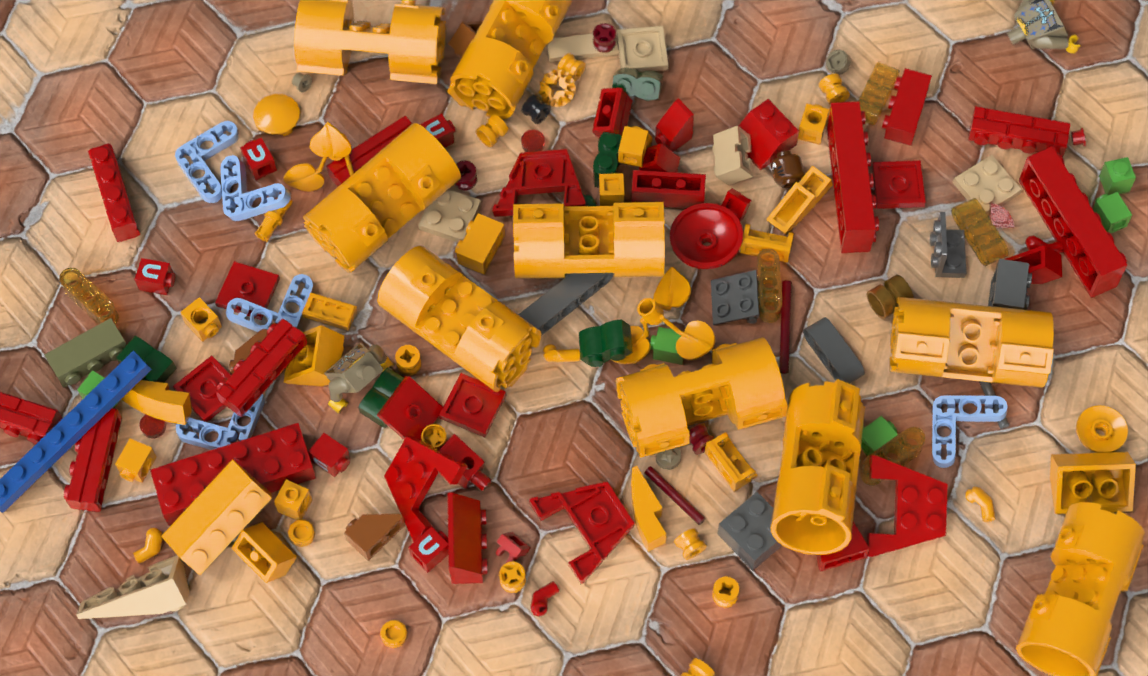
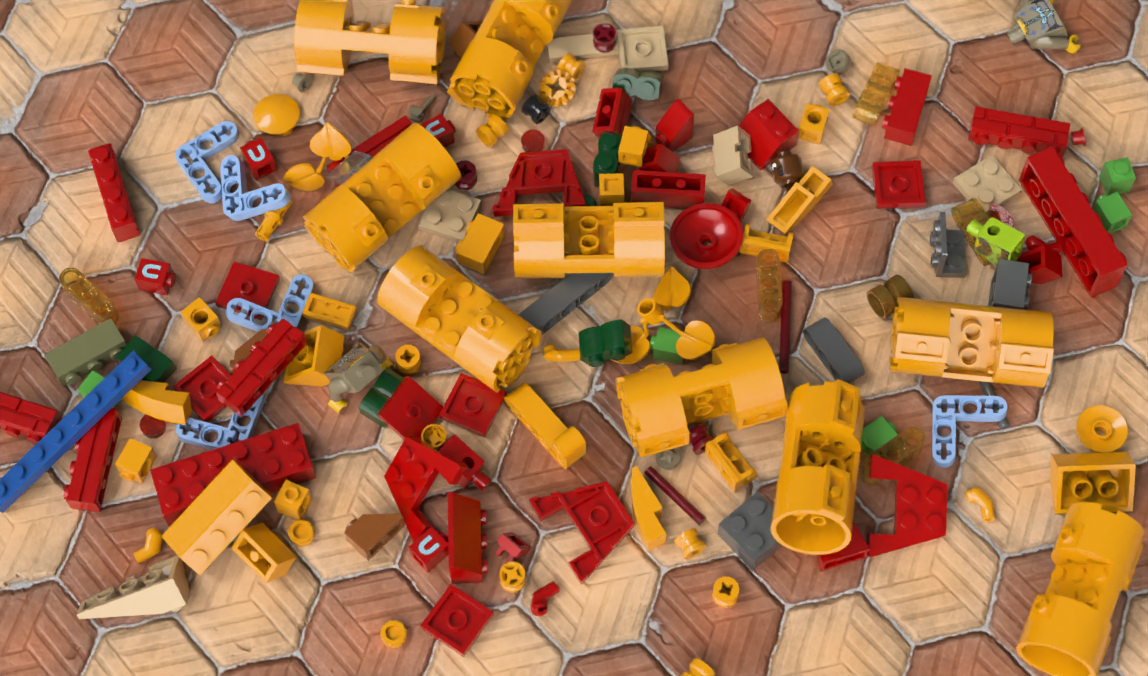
(329, 455): red brick -> none
(348, 167): none -> clear light blue piece
(417, 113): none -> dark tan hand
(457, 620): none -> red plate
(562, 443): none -> light orange beam
(735, 298): dark grey hinge -> none
(851, 177): red brick -> none
(996, 240): none -> lime torso

